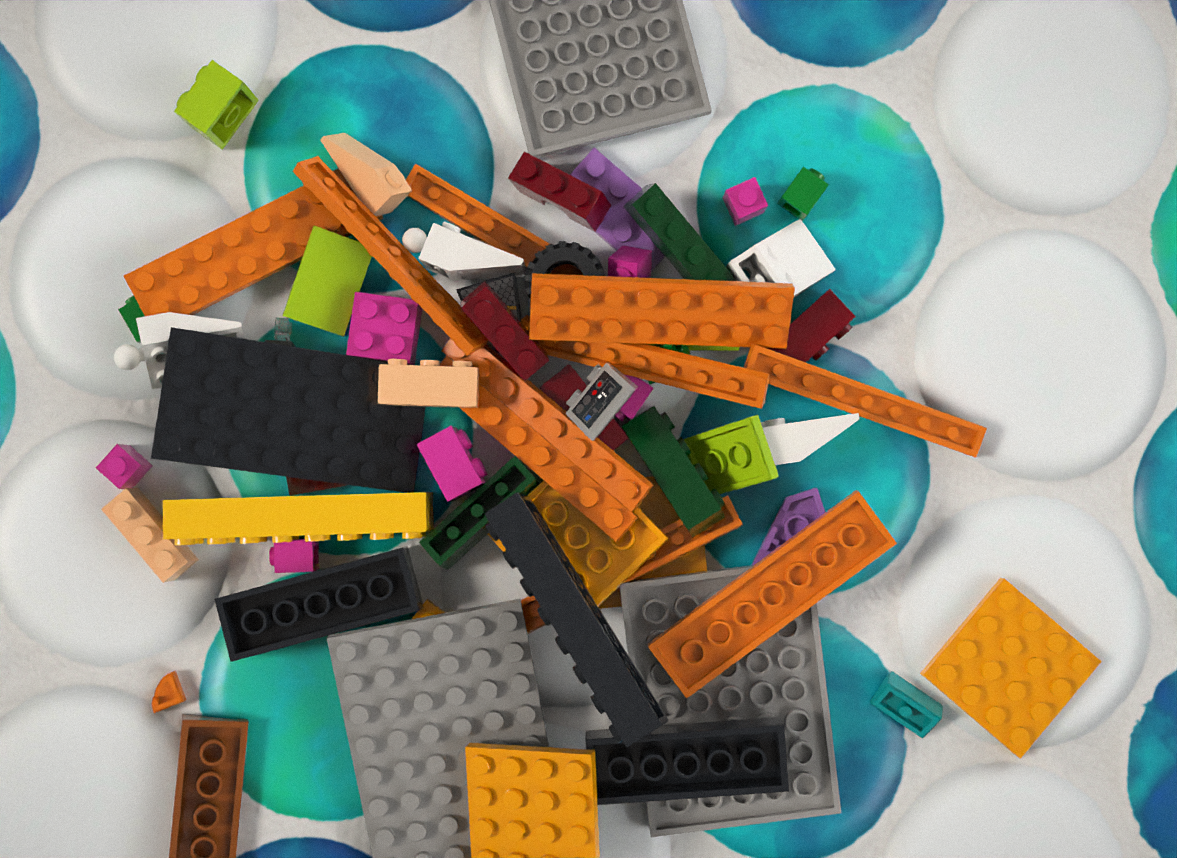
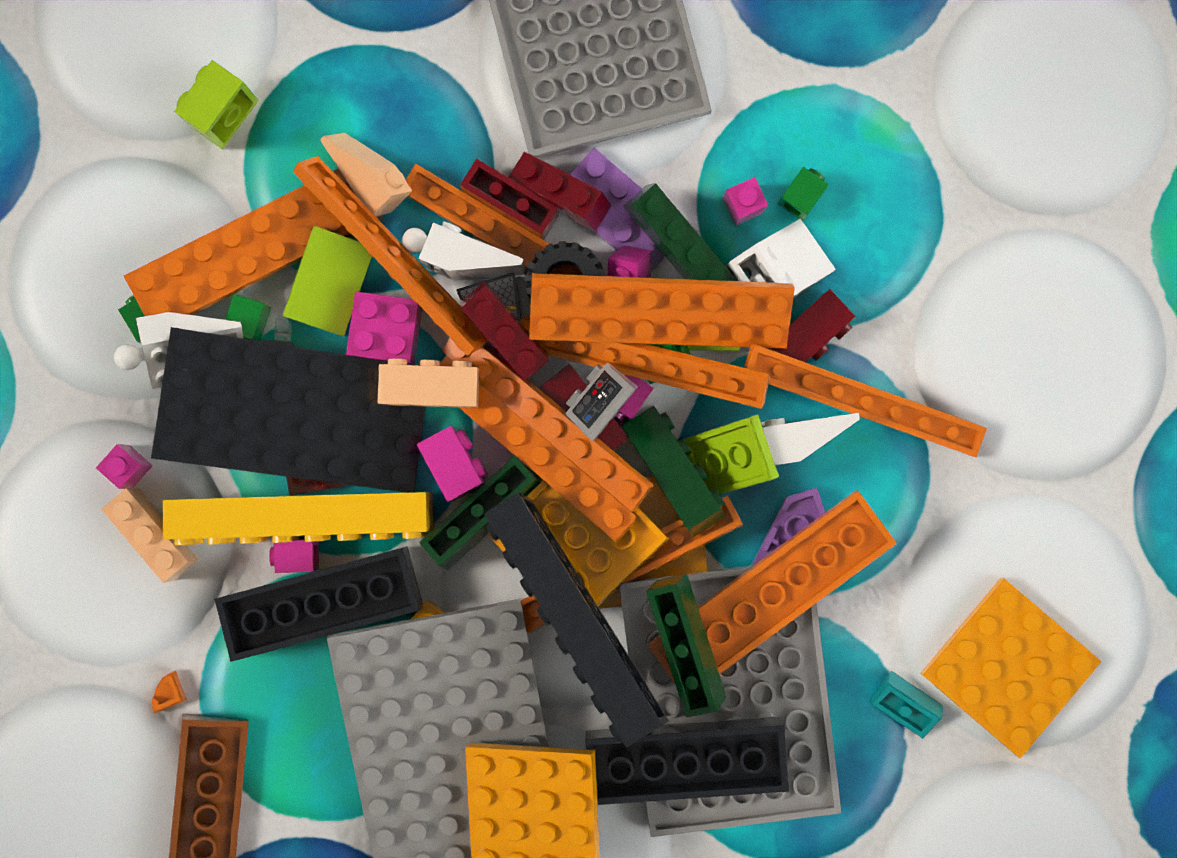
(251, 314): none -> green brick
(510, 199): none -> dark red brick
(686, 645): none -> dark green brick

